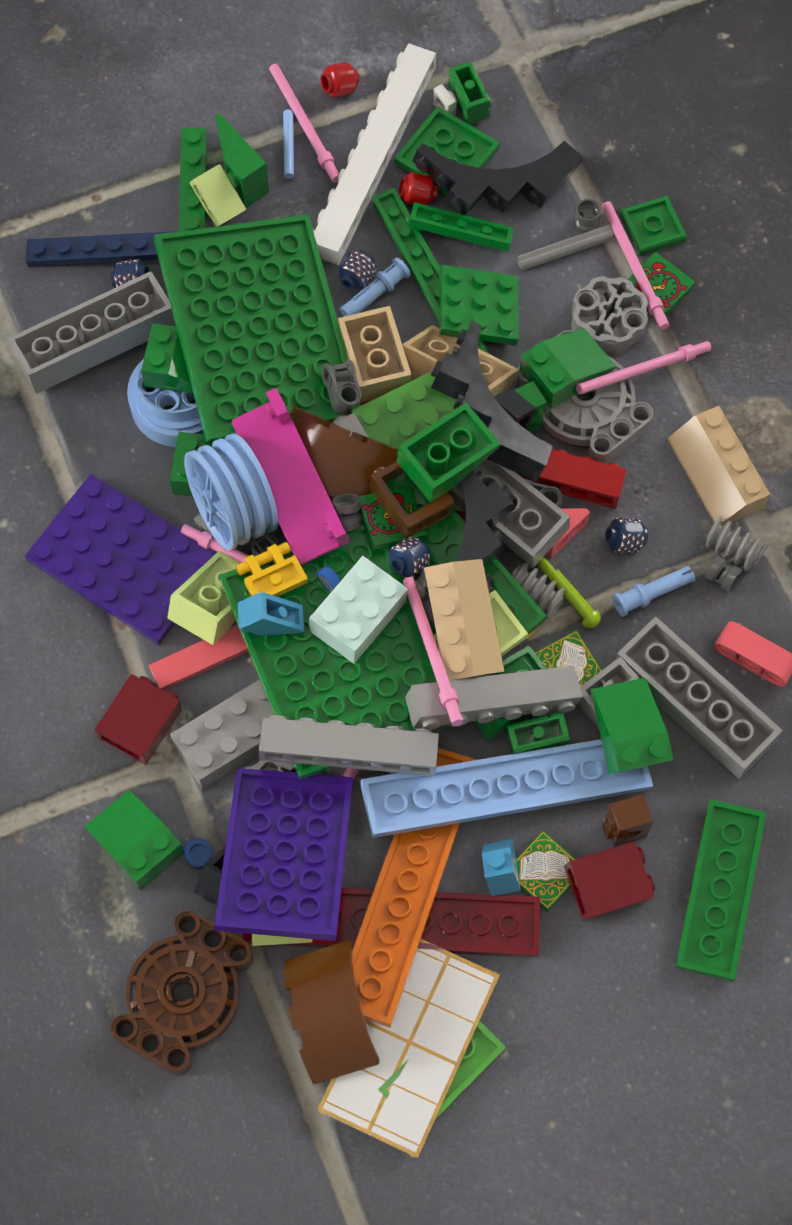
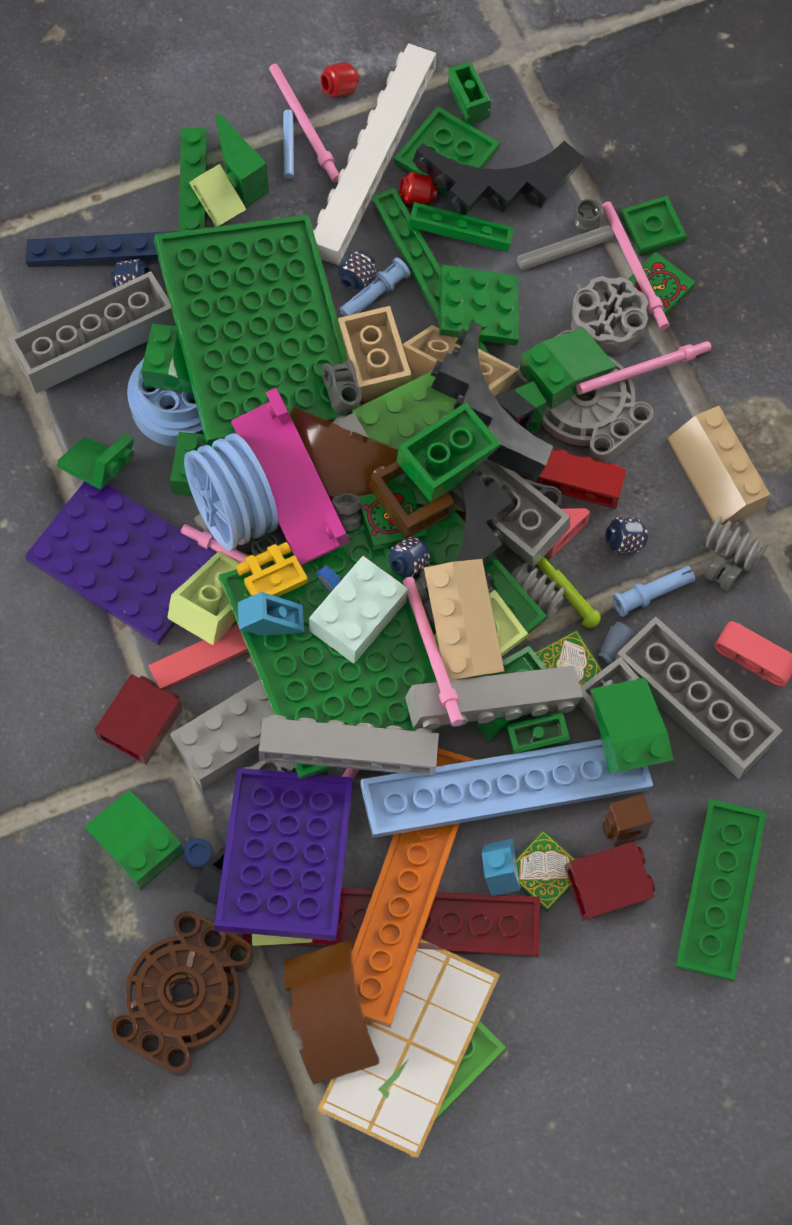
(96, 462): none -> green bracket
(444, 99): white plate -> none
(615, 640): none -> sand blue cone

